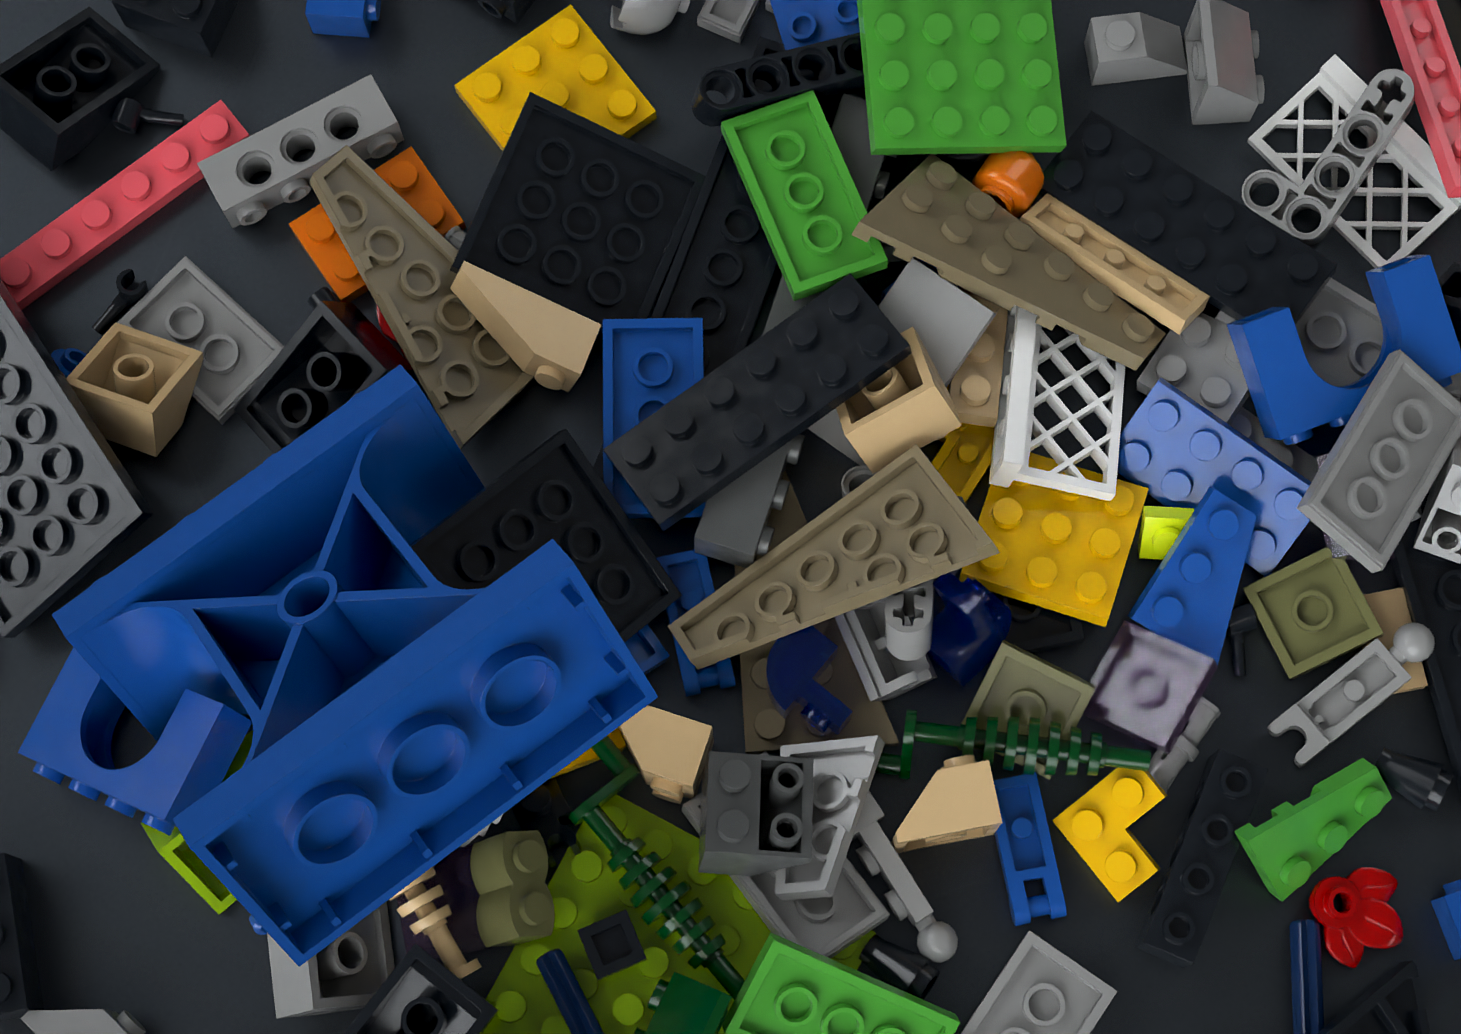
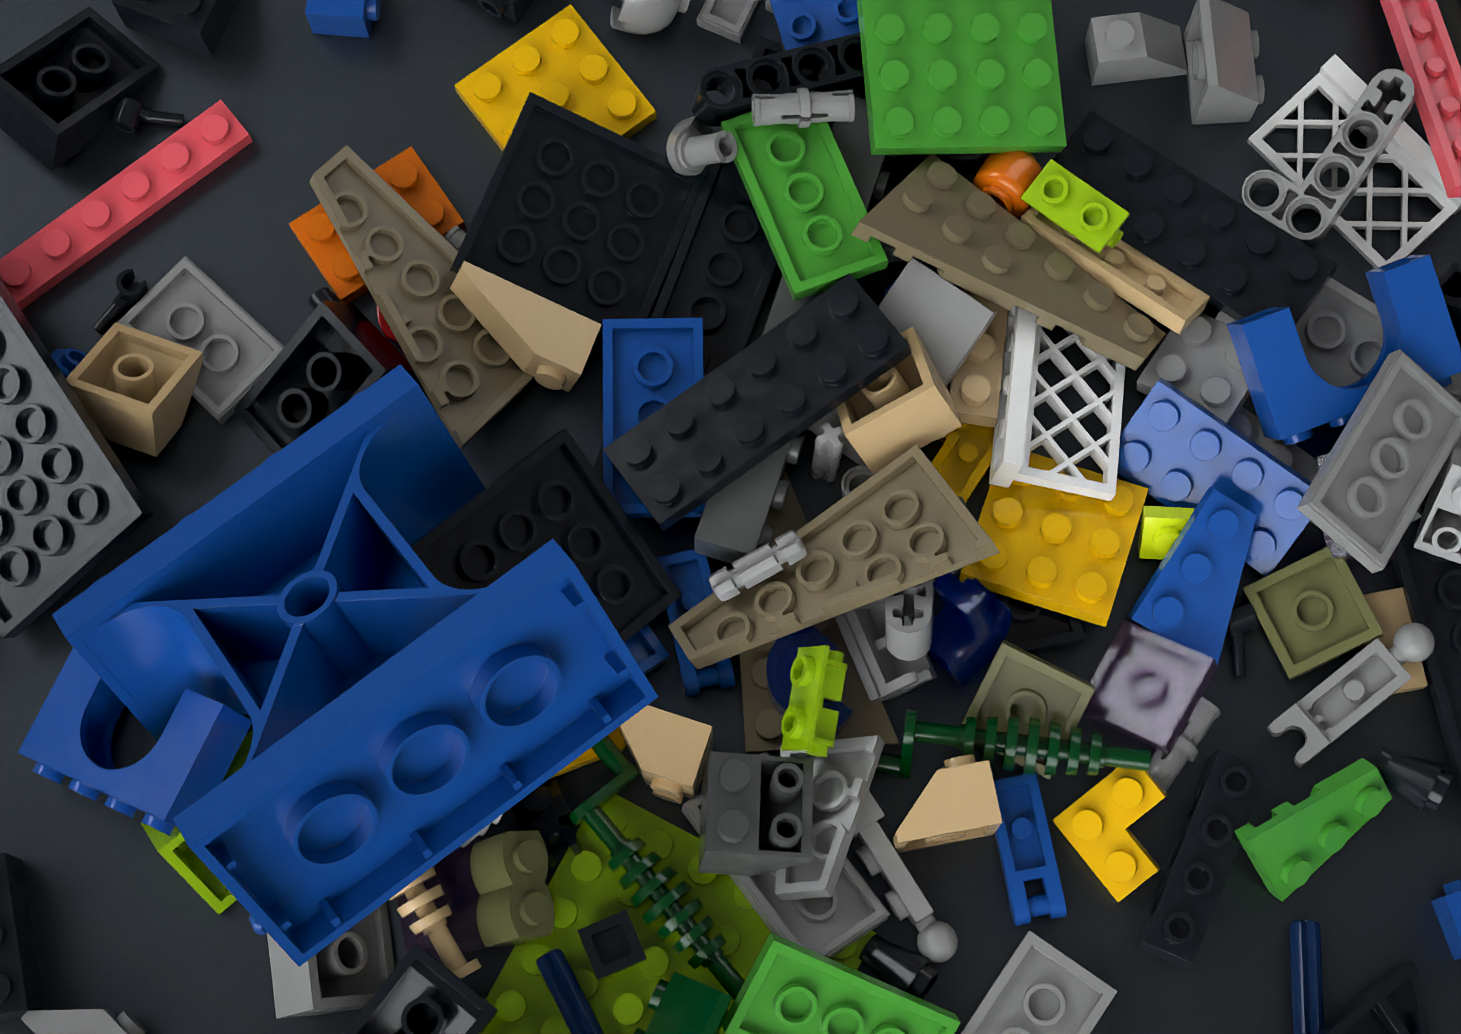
(274, 149): light grey brick -> none
(697, 145): none -> light grey arm
(757, 565): none -> light grey axle
(803, 107): none -> light grey pin
(814, 677): none -> lime hinge
(827, 452): none -> light grey axle
(1076, 207): none -> lime hinge
(1364, 913): red plate -> none

